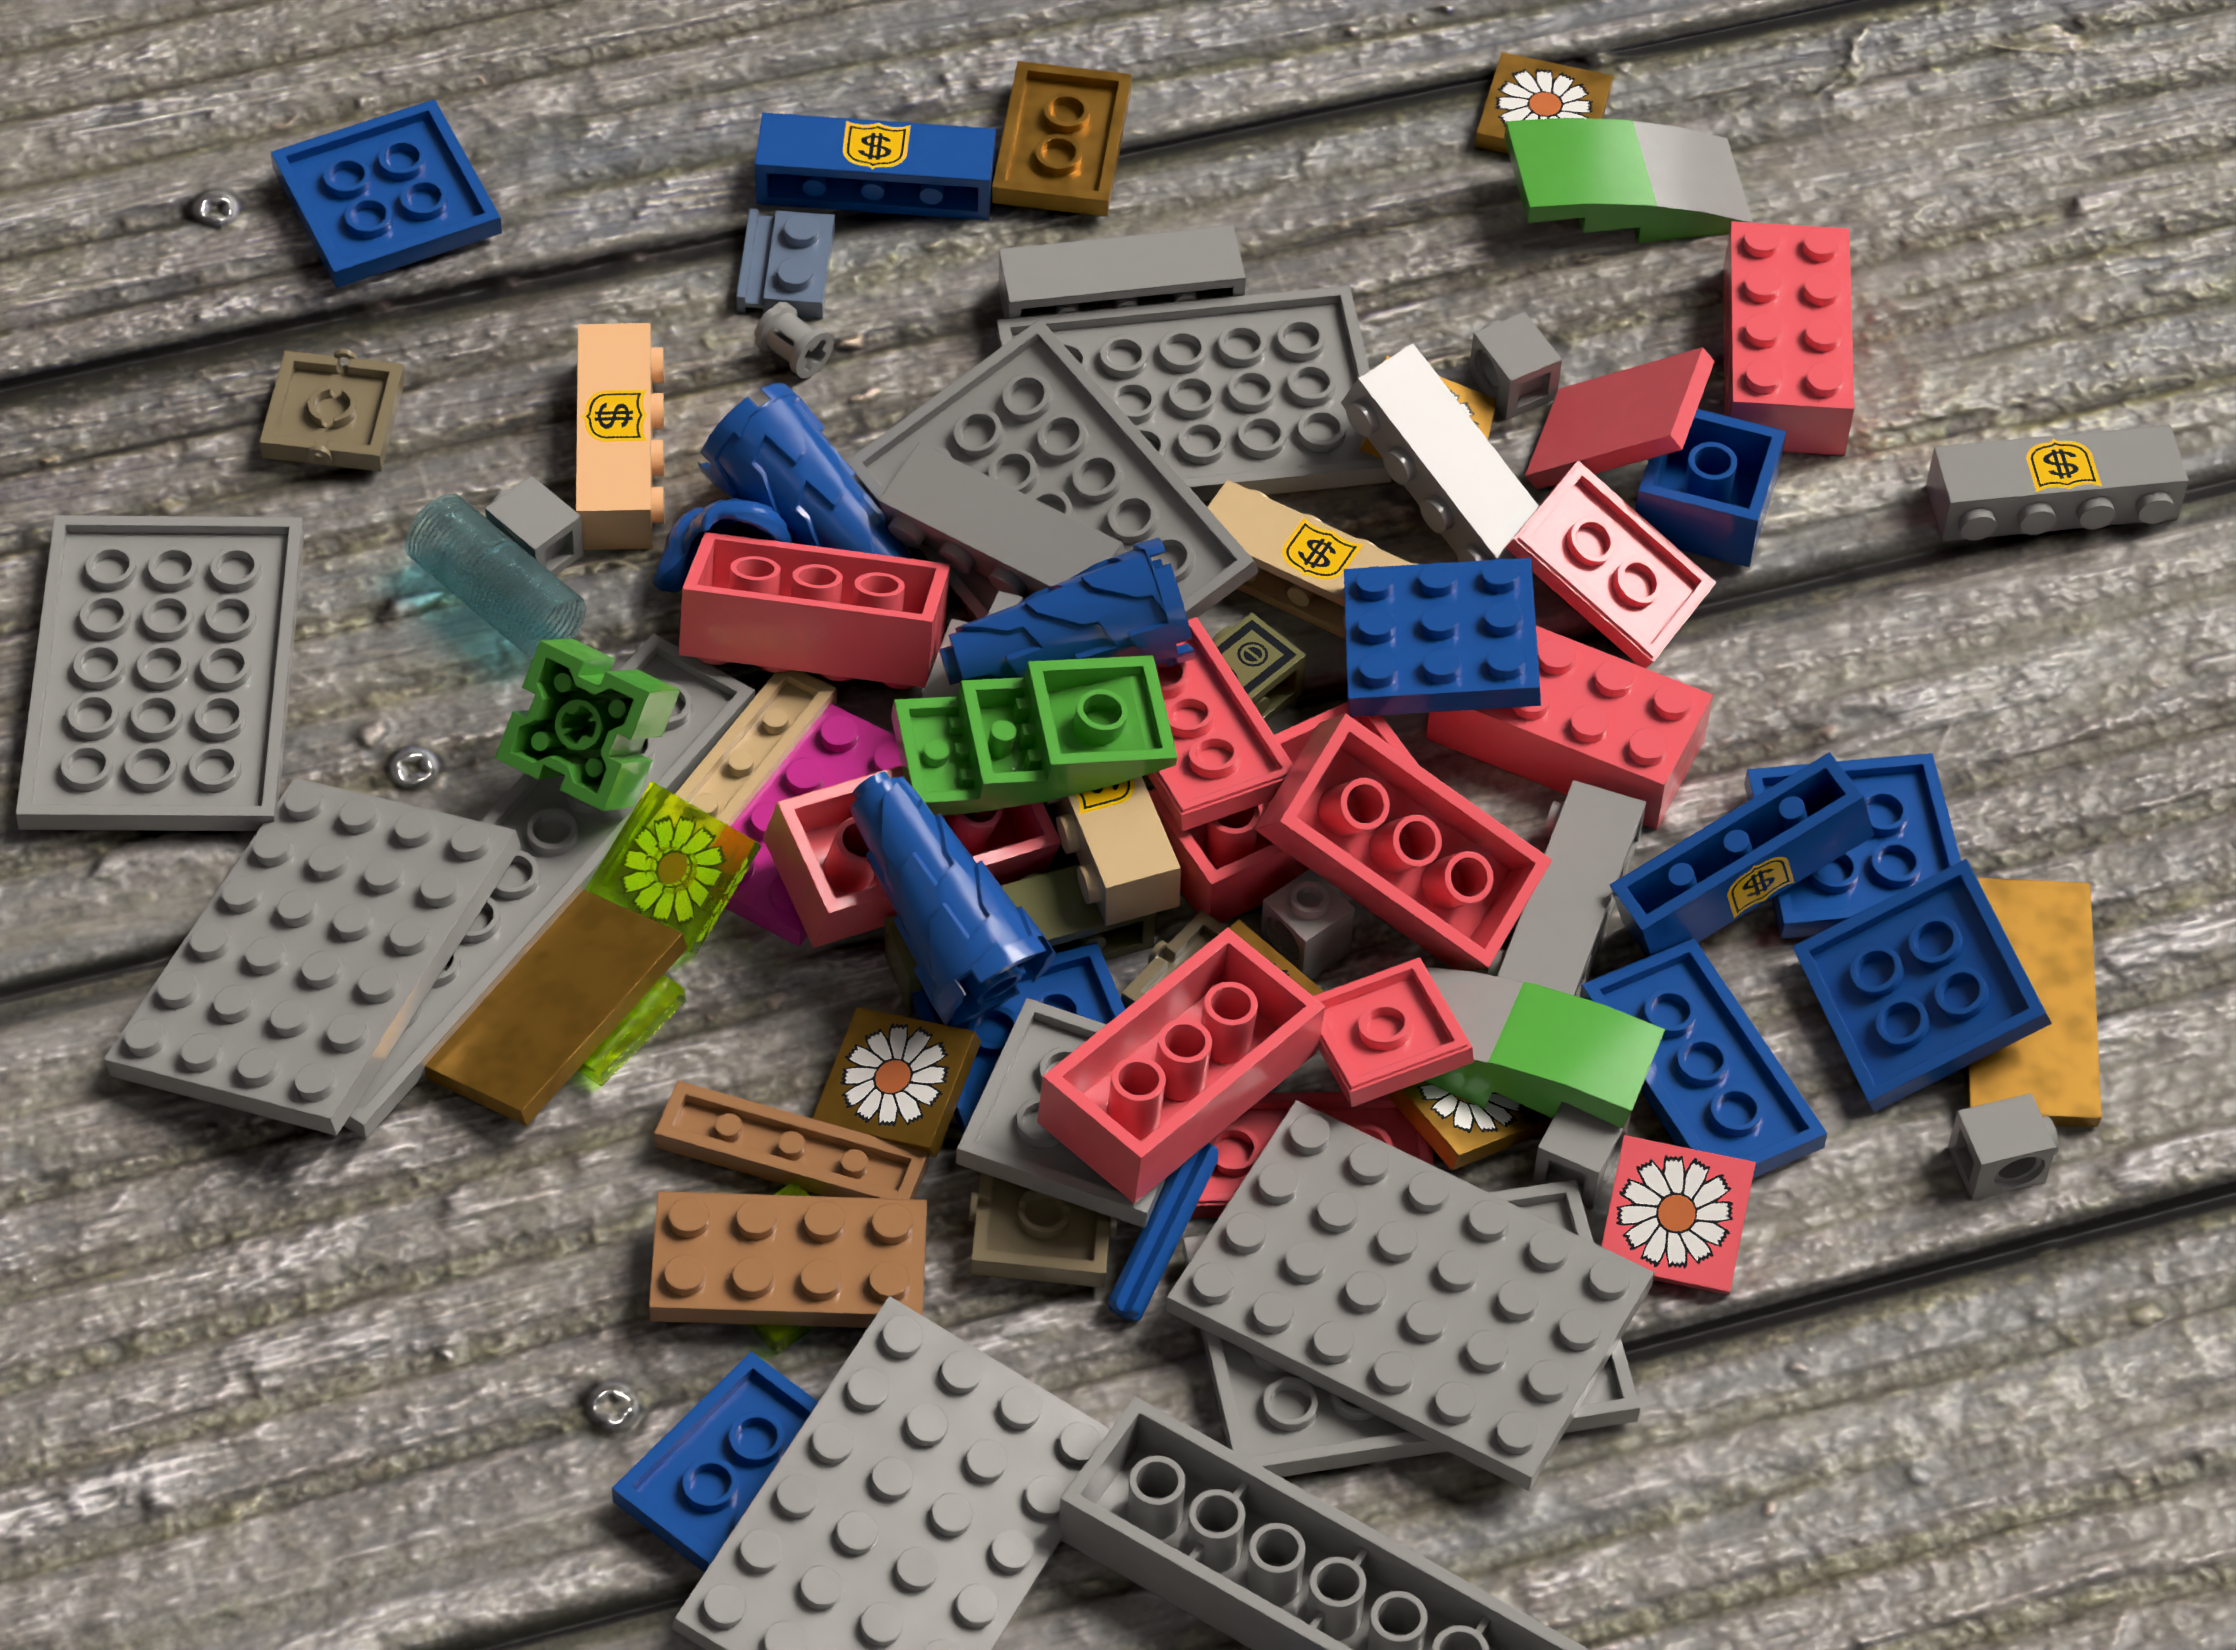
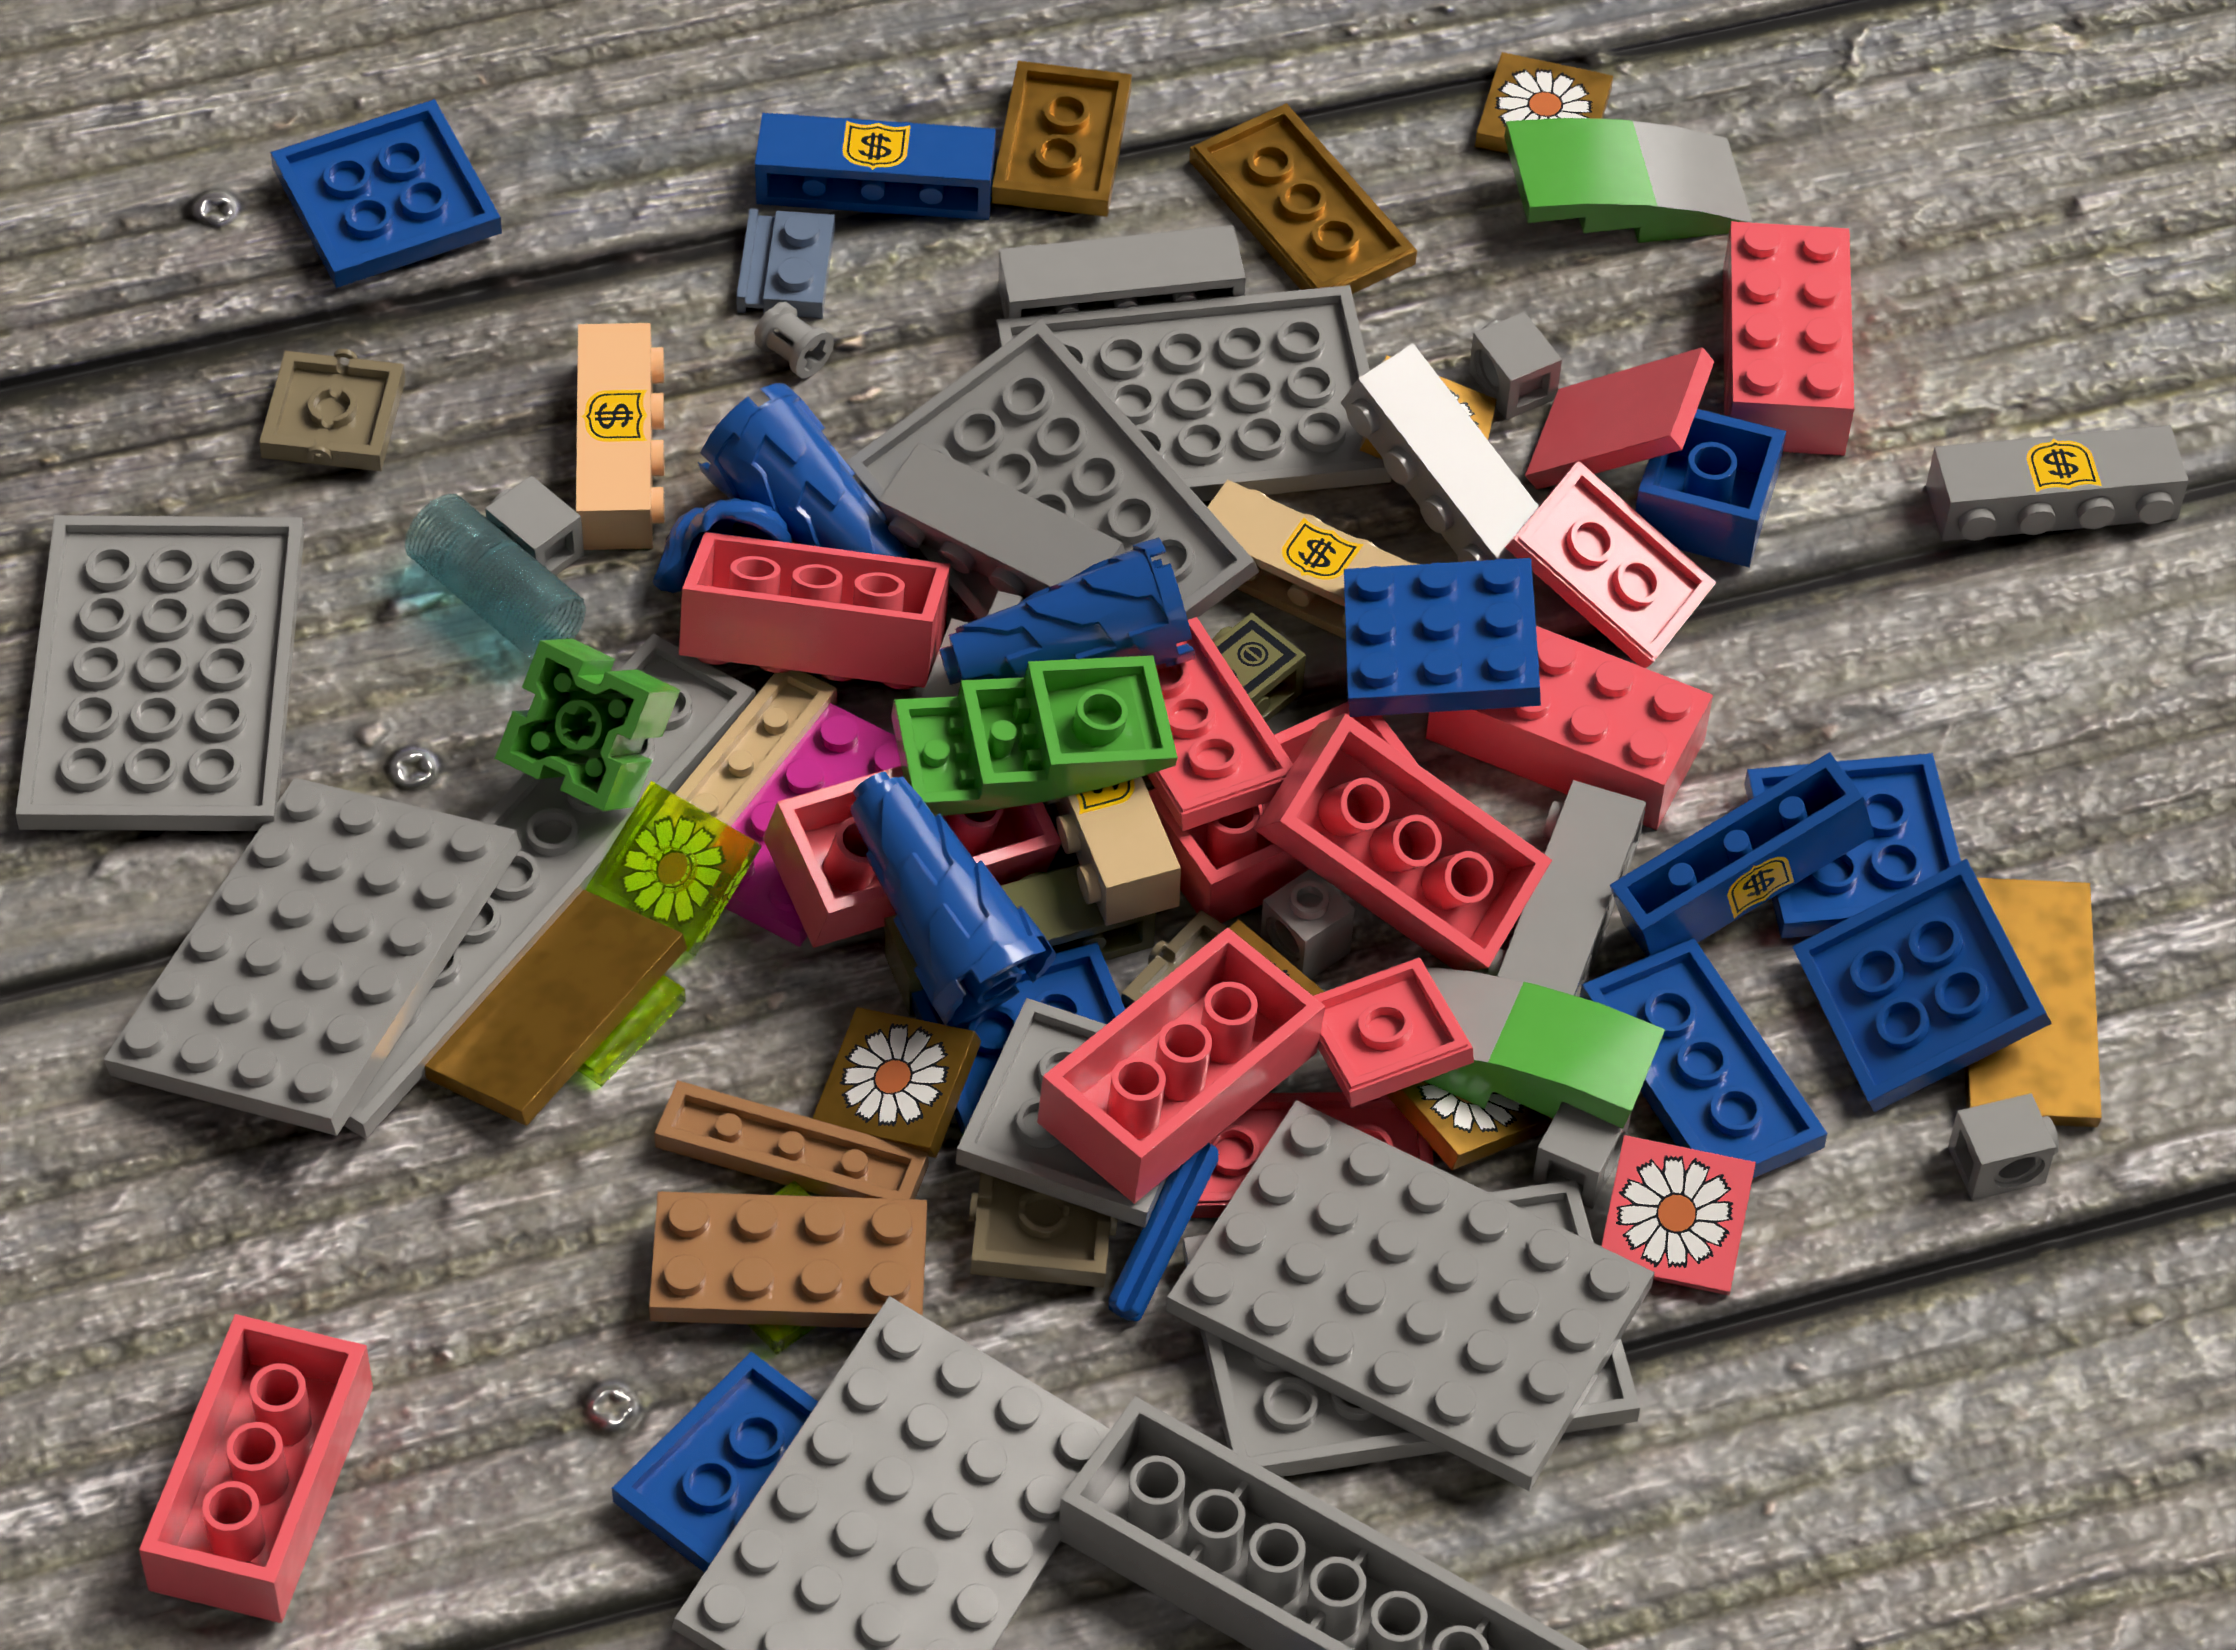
(257, 1468): none -> coral brick
(1302, 203): none -> pearl gold tile

